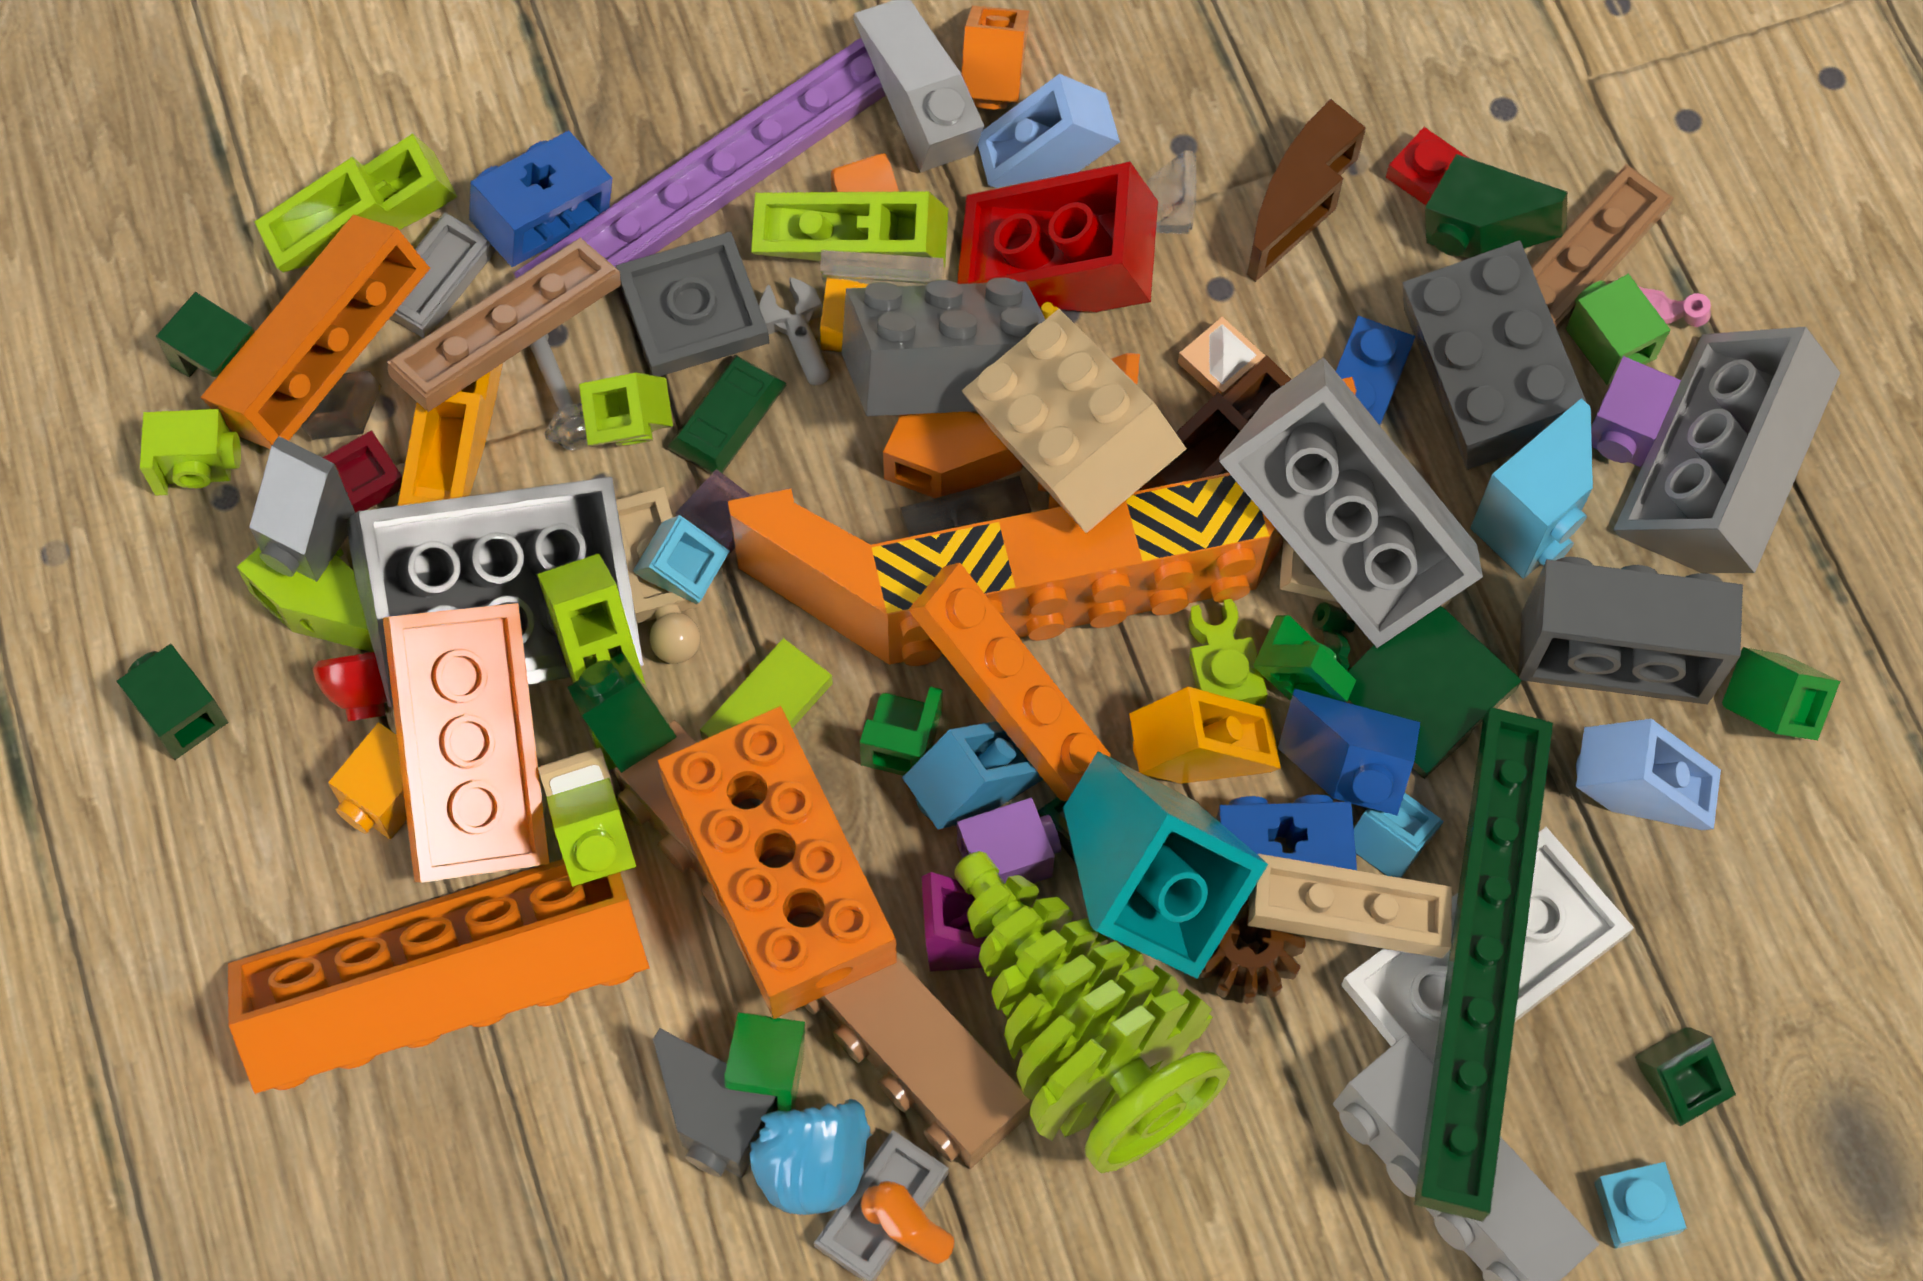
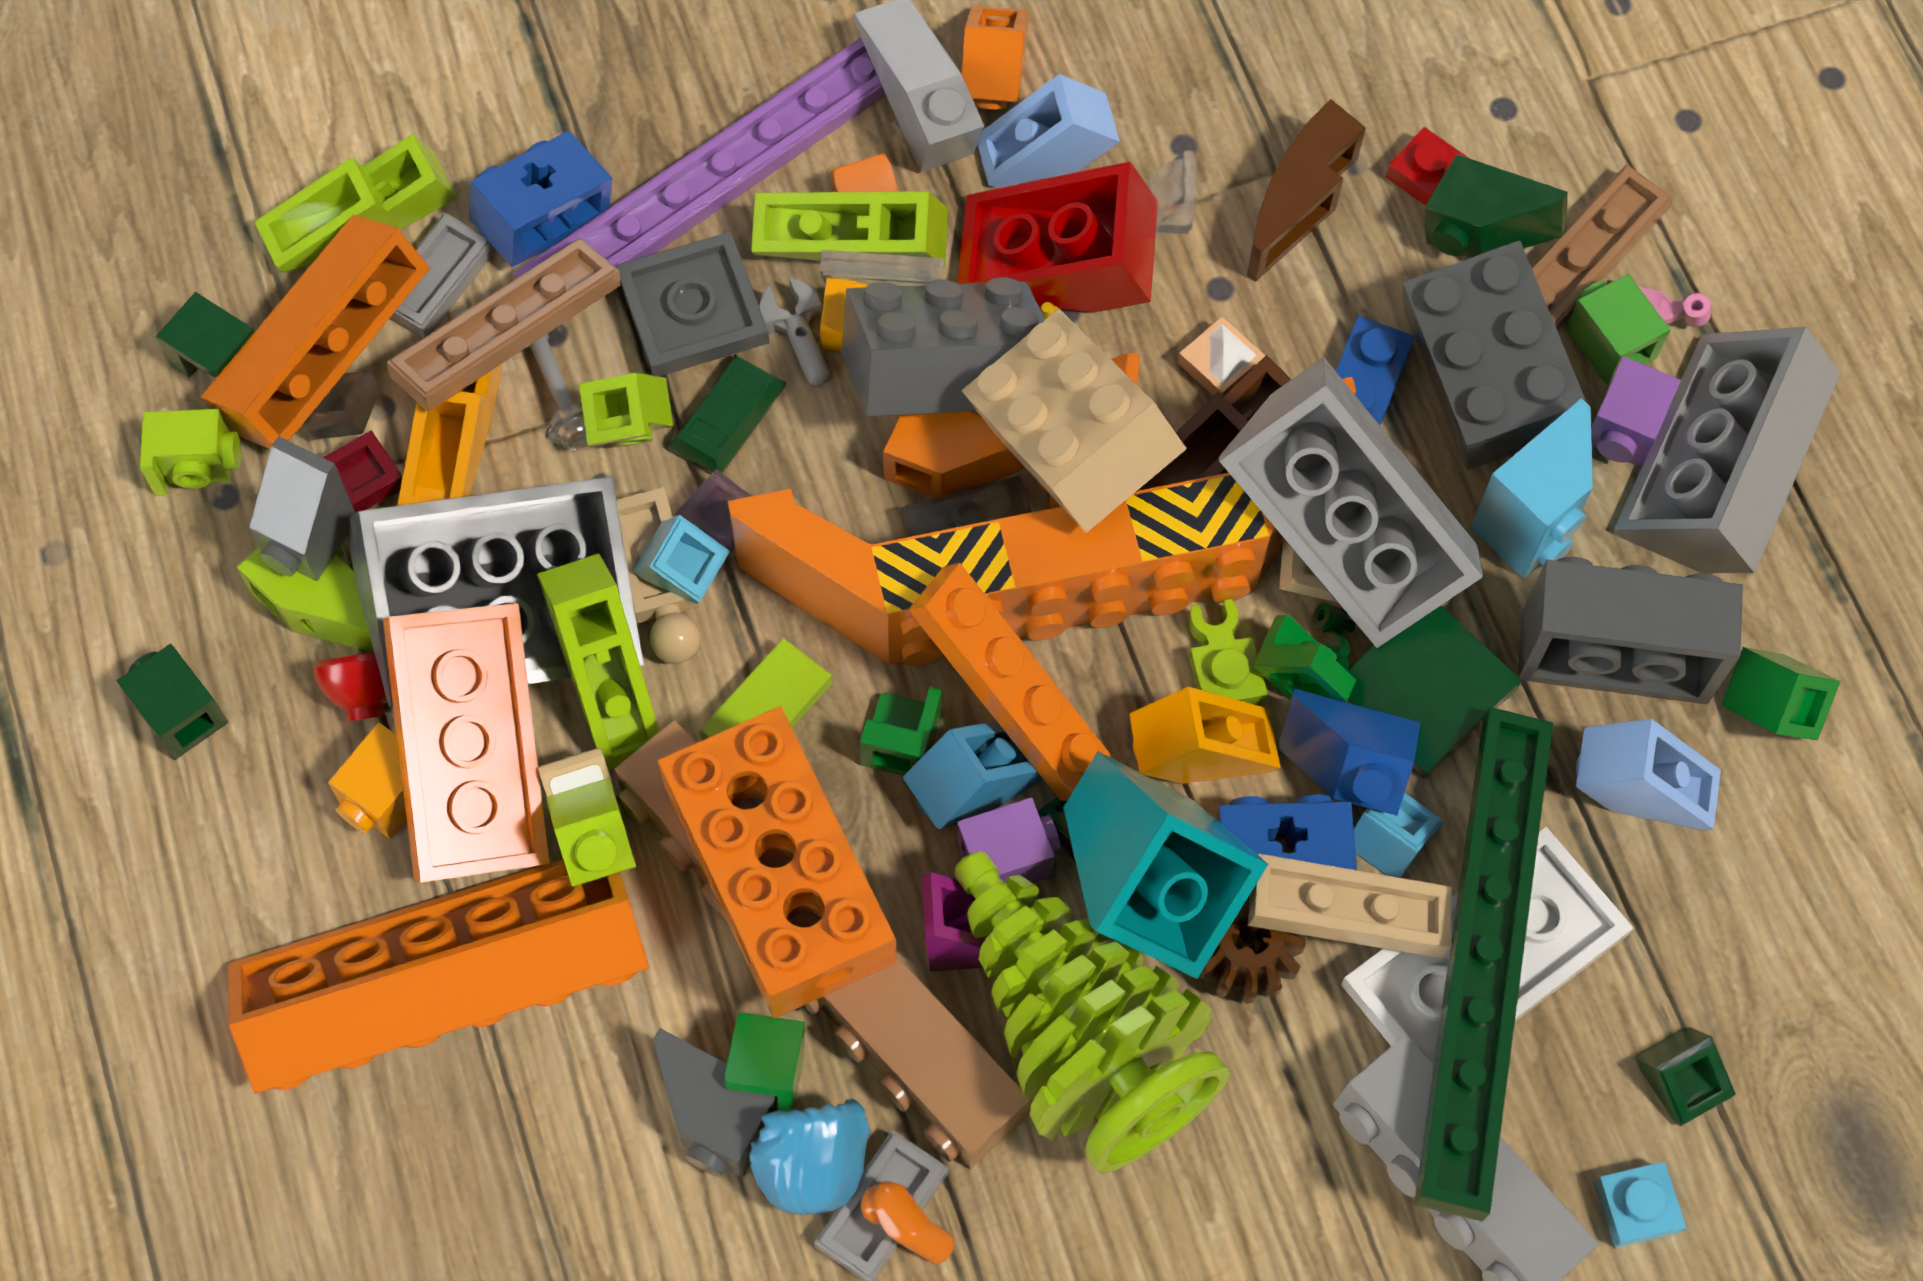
(621, 711): dark green brick -> none

